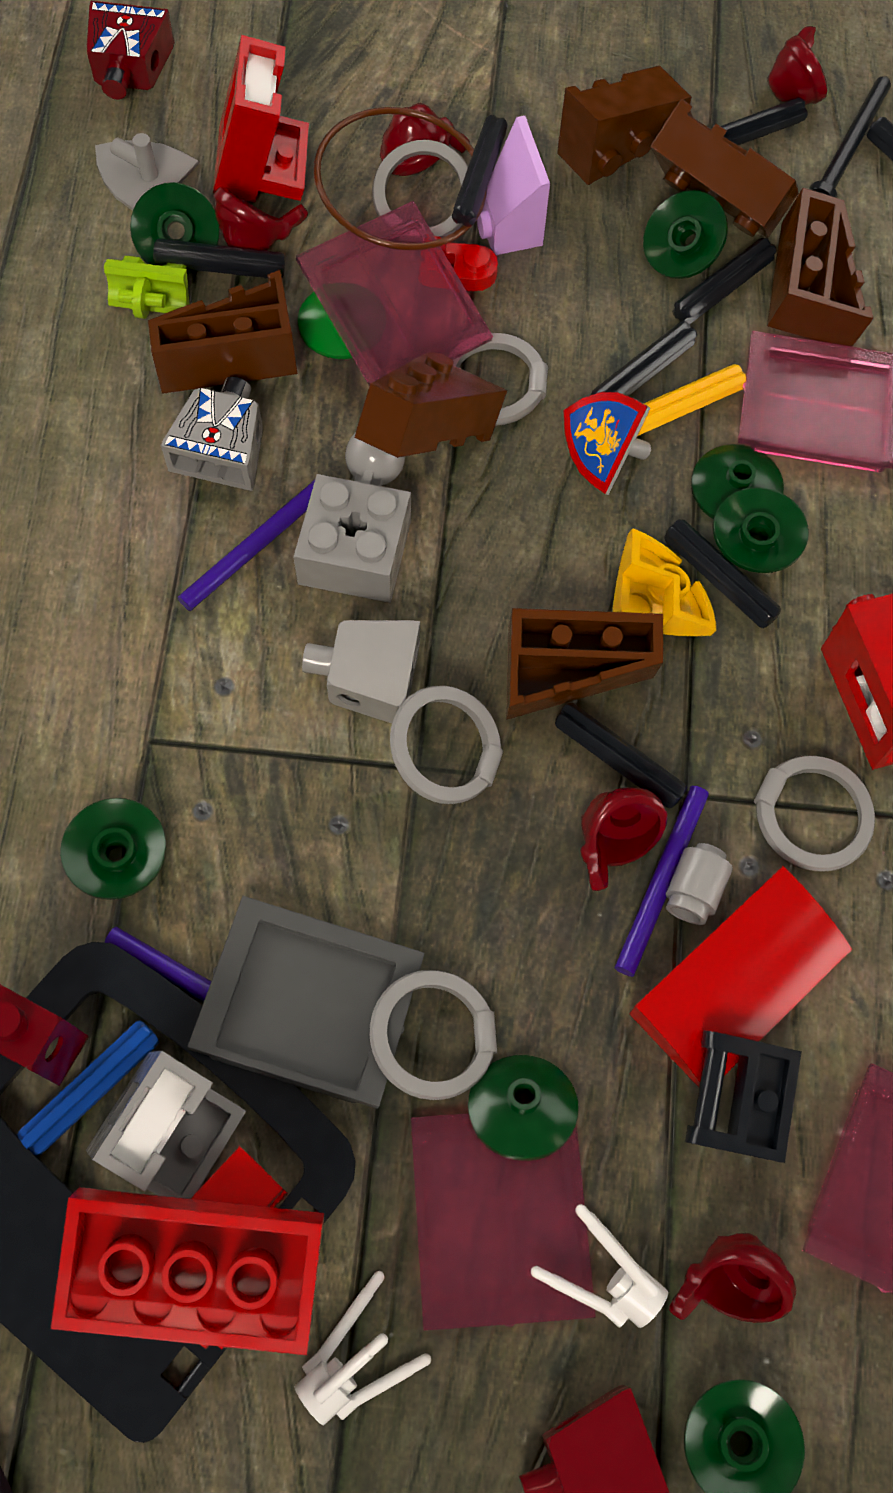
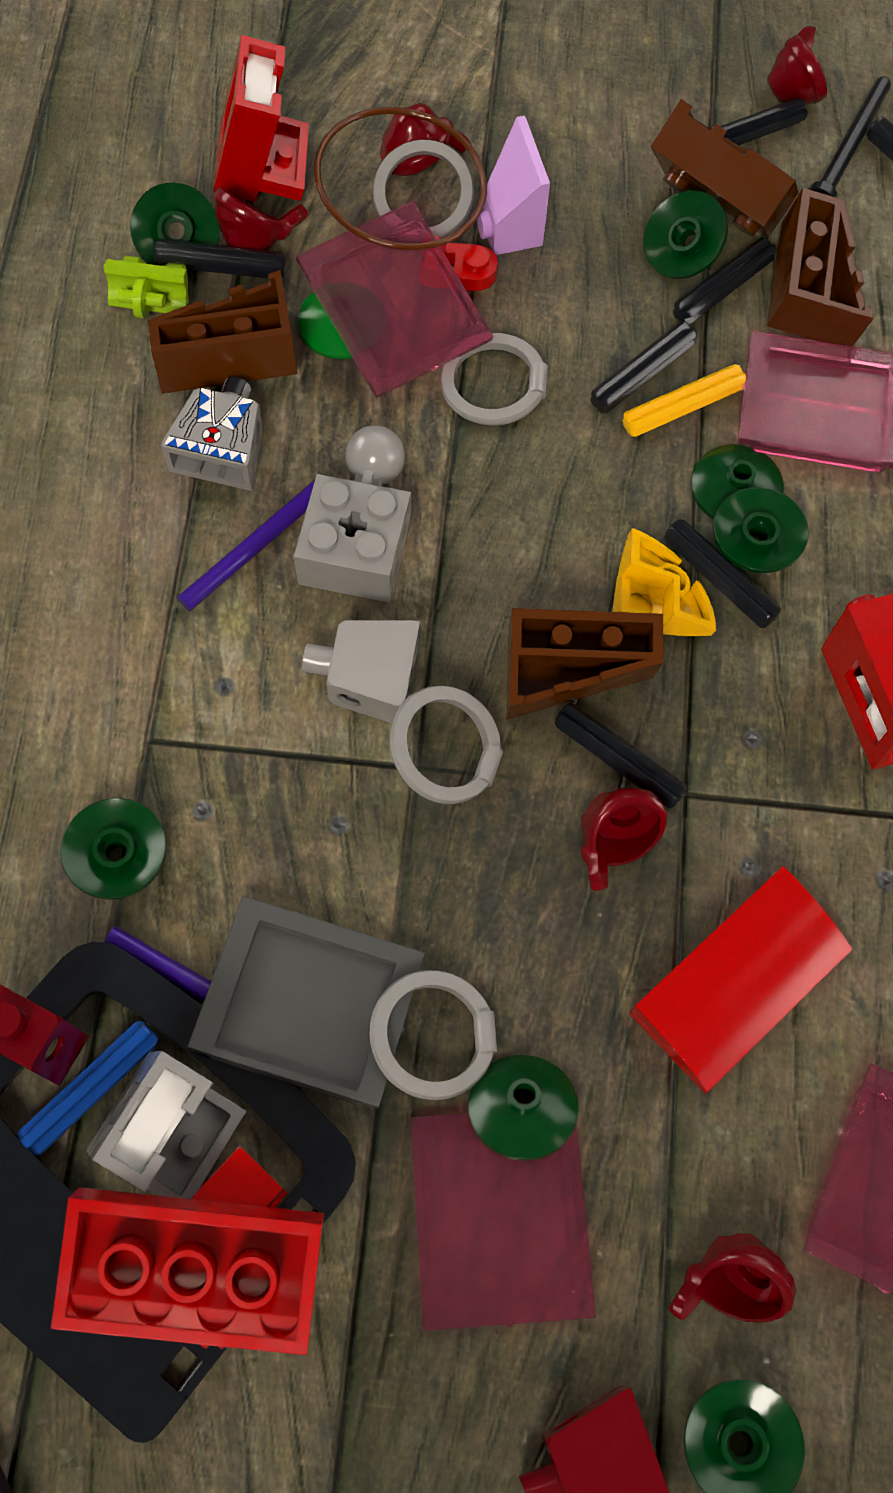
(127, 46): dark red torso -> none
(137, 165): light grey shield -> none
(328, 1386): white plant -> none
(428, 405): reddish brown wedge -> none
(479, 171): black axle -> none
(603, 433): shield -> none
(615, 120): reddish brown wedge -> none
(633, 1288): white plant -> none
(656, 892): dark purple bar -> none
(698, 883): light grey brick -> none
(760, 1100): black plate -> none
(770, 791): light grey piece -> none

